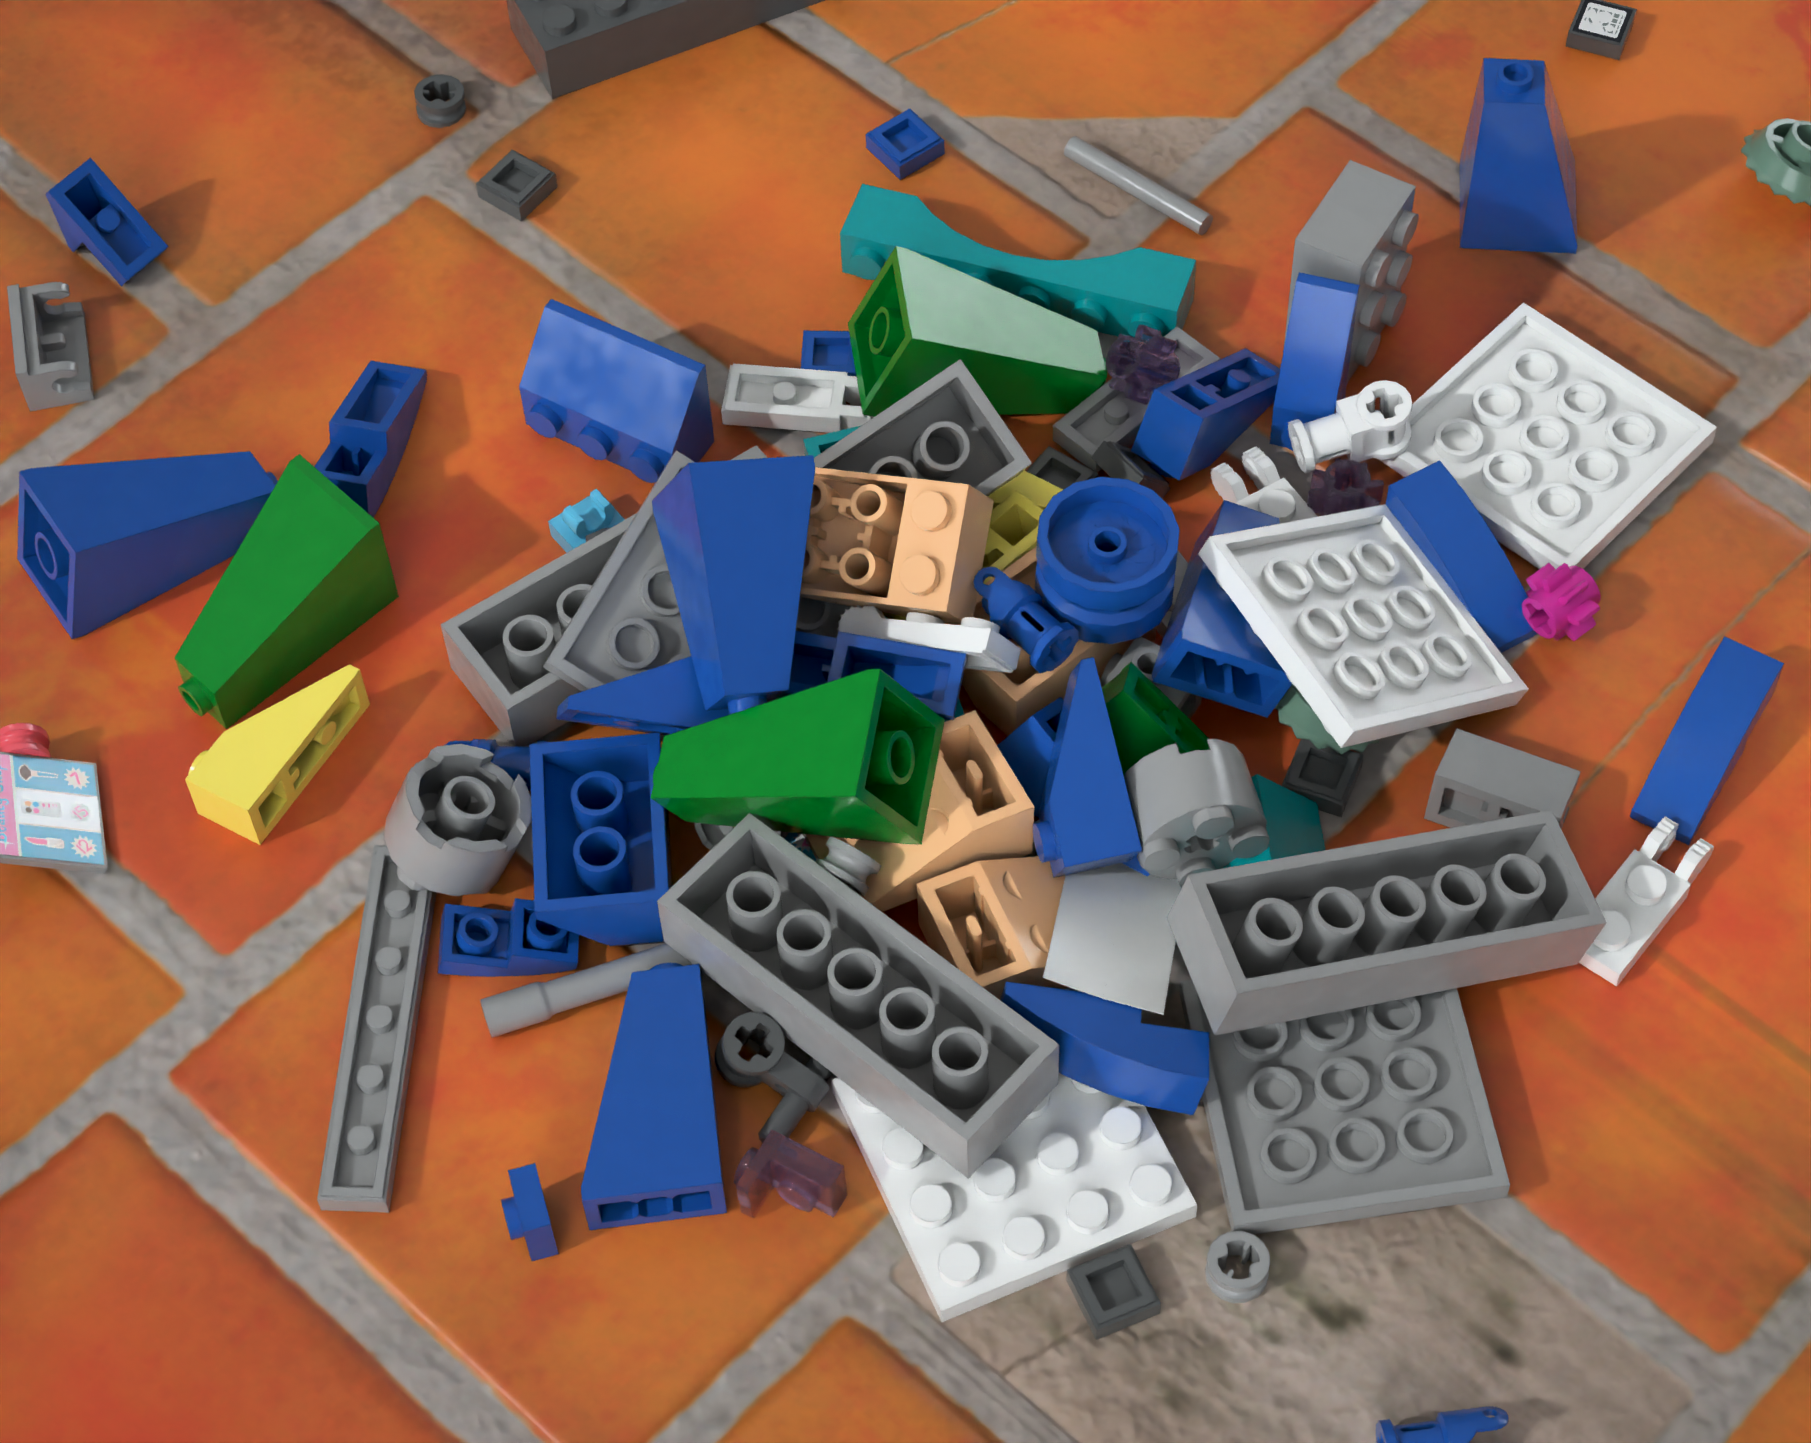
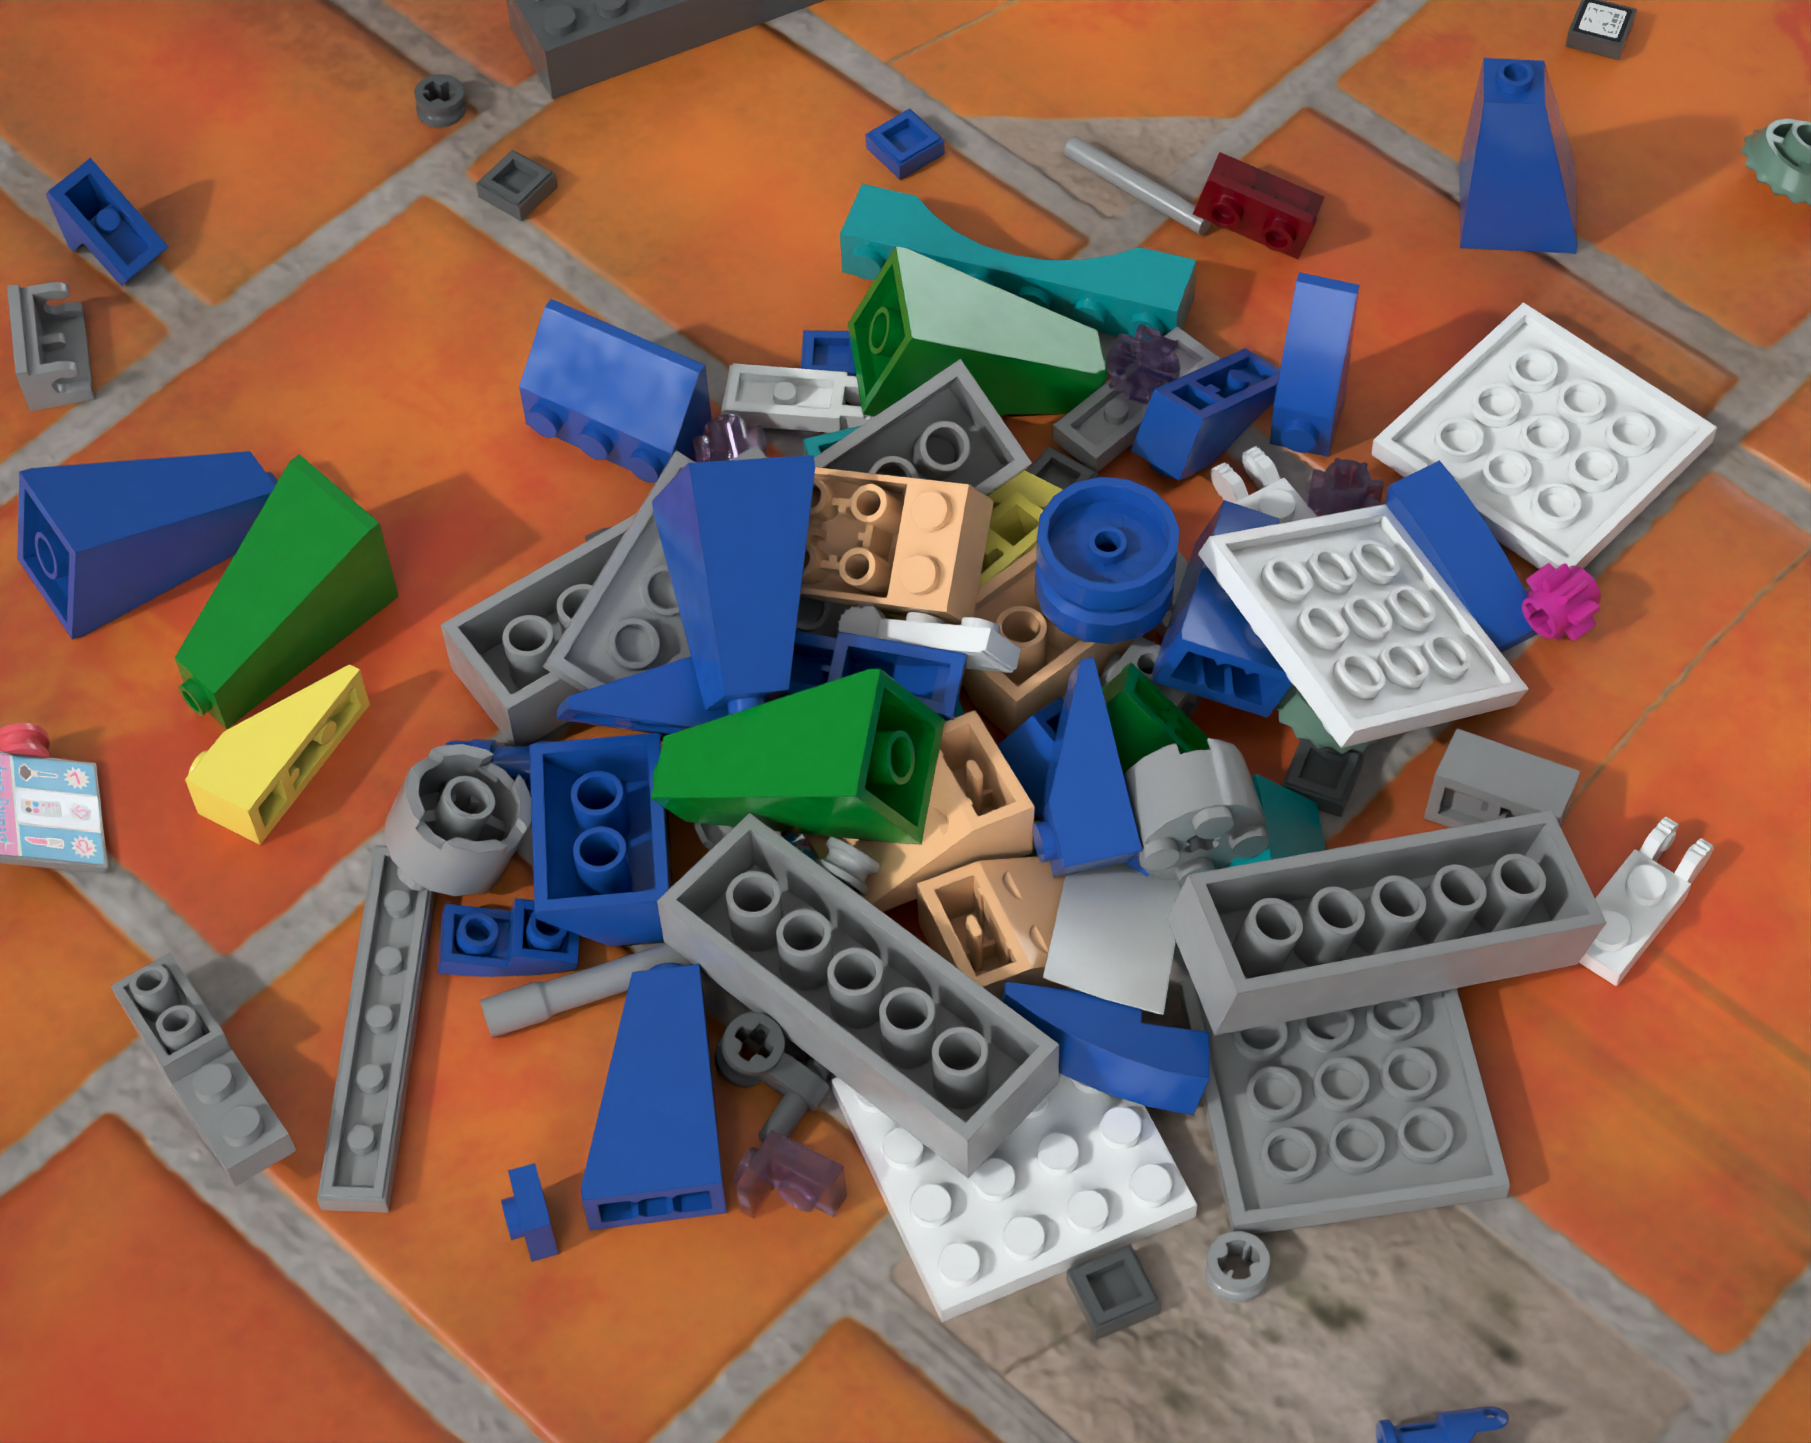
(203, 1070): none -> light grey slope
(372, 432): blue slope -> none
(583, 519): medium azure tile -> none
(727, 438): none -> clear purple gear
(1025, 620): blue piece -> none
(1124, 464): dark grey tile -> none
(1258, 206): none -> dark red bracket
(1356, 428): white connector -> none
(1361, 239): light grey brick -> none
(1708, 738): blue slope -> none

